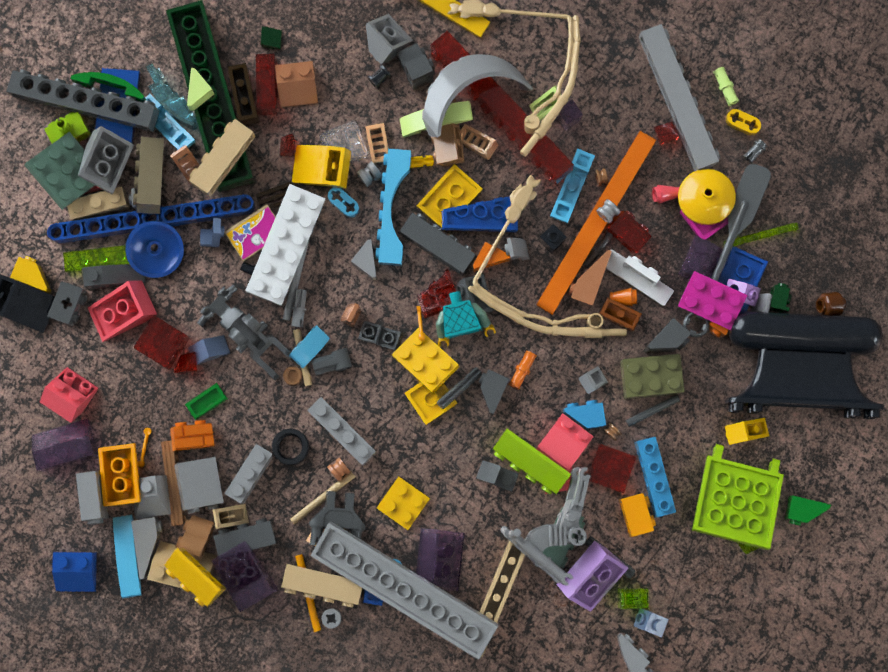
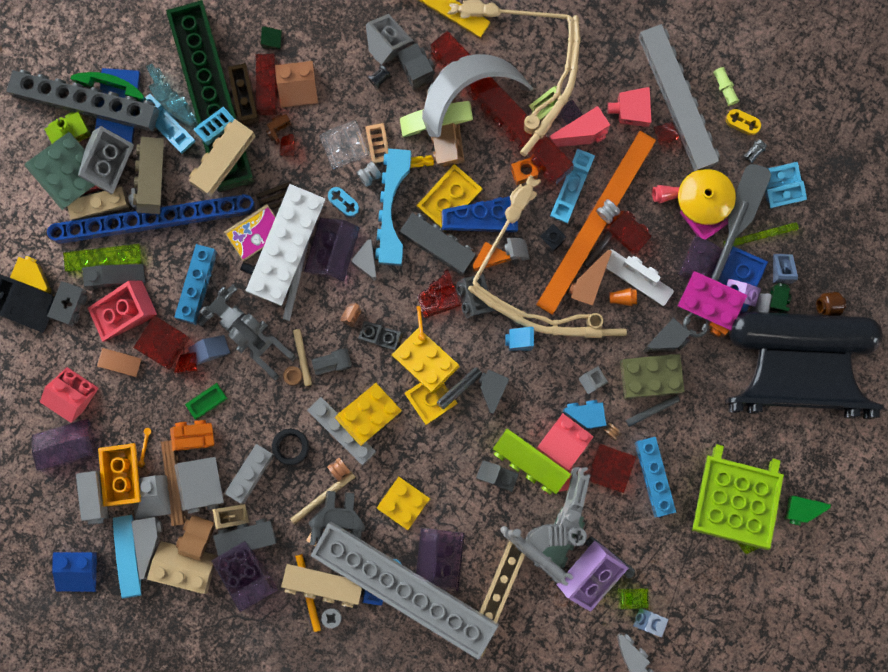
(119, 362): none -> nougat slope
(157, 262): blue dish -> none
(187, 163): nougat slope -> none
(193, 577): yellow slope -> none
(196, 284): none -> dark azure brick
(198, 90): yellowish green slope -> none
(212, 236): sand blue bracket -> none
(219, 130): none -> medium azure slope
(279, 123): none -> reddish brown bracket
(299, 308): light grey axle -> none
(309, 346): medium azure slope -> none
(321, 165): yellow slope -> none
(332, 249): none -> clear purple slope
(368, 414): none -> yellow plate
(461, 319): torso -> none
(487, 147): light nougat slope -> none
(518, 176): none -> orange brick
(520, 339): none -> dark azure slope
(522, 370): orange pin -> none
(583, 131): none -> coral slope
(601, 177): medium nougat bush -> none
(620, 314): dark orange slope -> none
(633, 107): none -> coral torso
(637, 514): light orange brick -> none
(746, 431): yellow slope -> none
(784, 269): none -> sand blue slope
(785, 185): none -> medium azure slope

